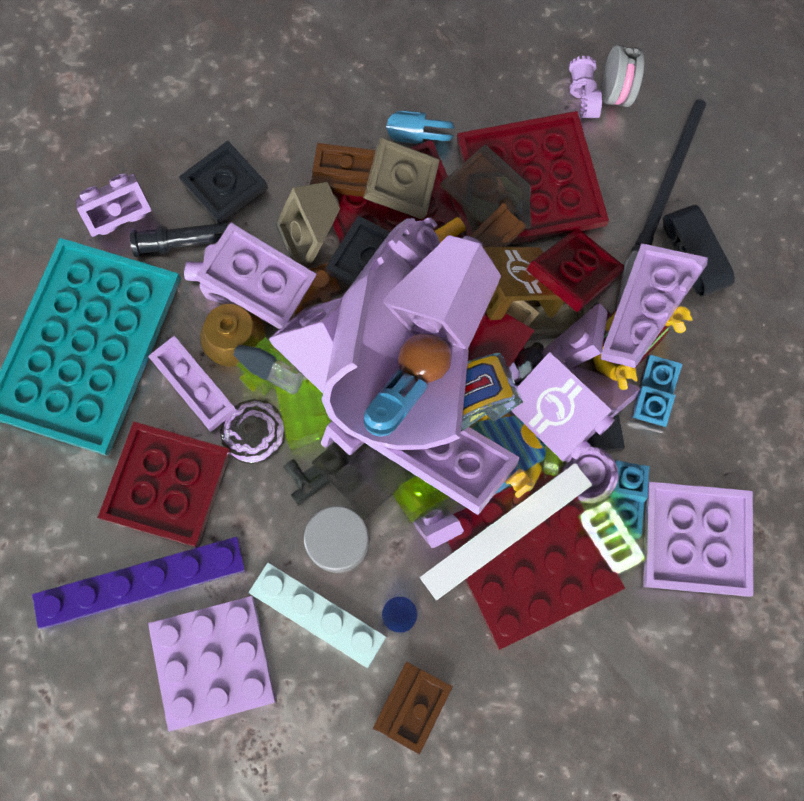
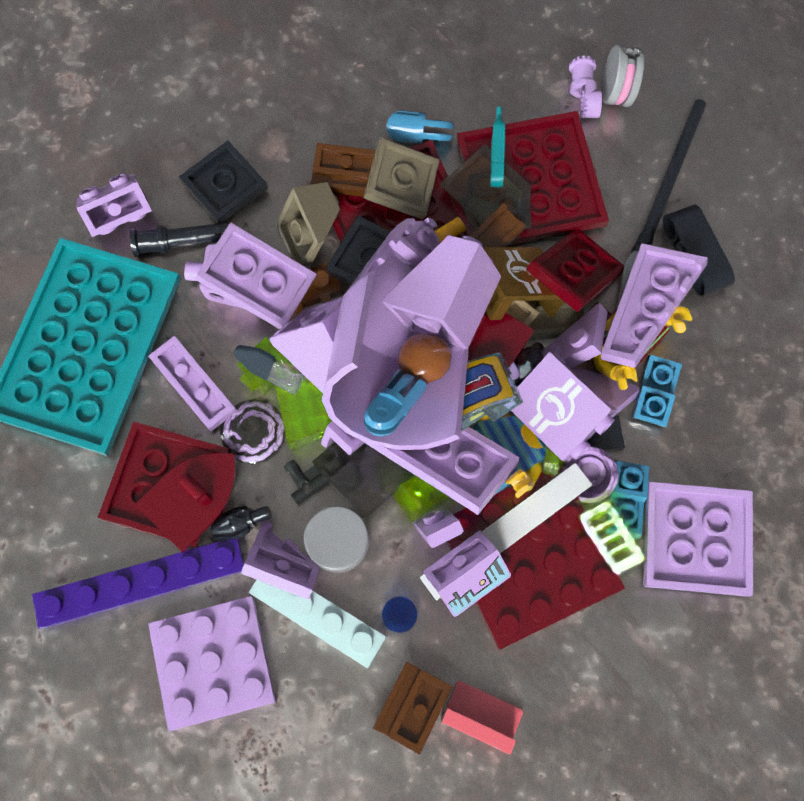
(190, 497): none -> dark red shield
(226, 329): pearl gold cone -> none
(238, 522): none -> black piece
(280, 563): none -> lavender wing
(467, 573): none -> lavender panel
(482, 716): none -> coral panel
(497, 151): none -> teal piece

